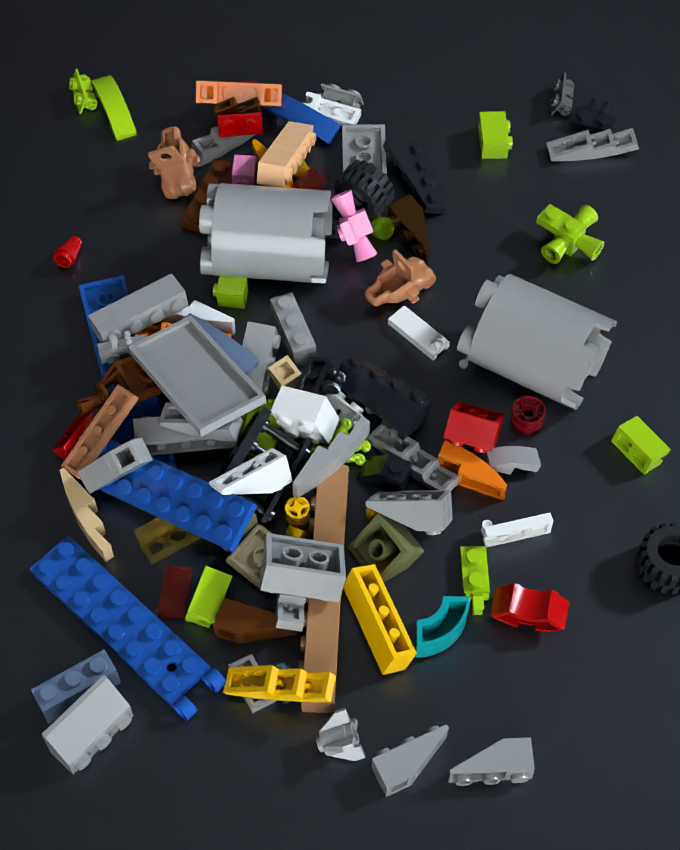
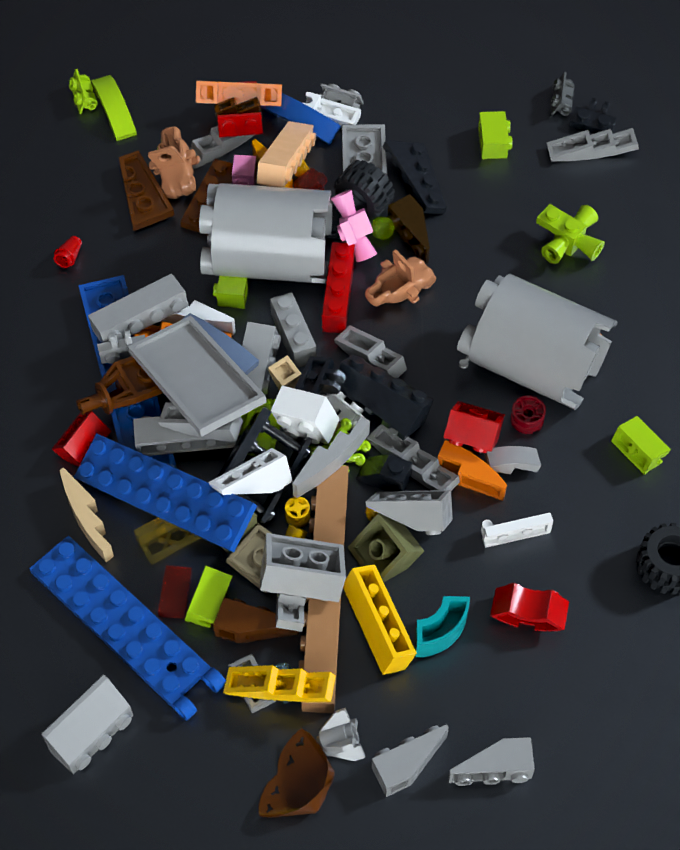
(67, 687): sand blue brick -> none
(100, 430): nougat tile -> none
(115, 465): light grey slope -> none
(144, 195): none -> reddish brown wing
(300, 784): none -> reddish brown piece
(338, 287): none -> red brick
(371, 350): none -> light grey slope
(418, 332): white hinge -> none
(475, 576): lime hinge -> none

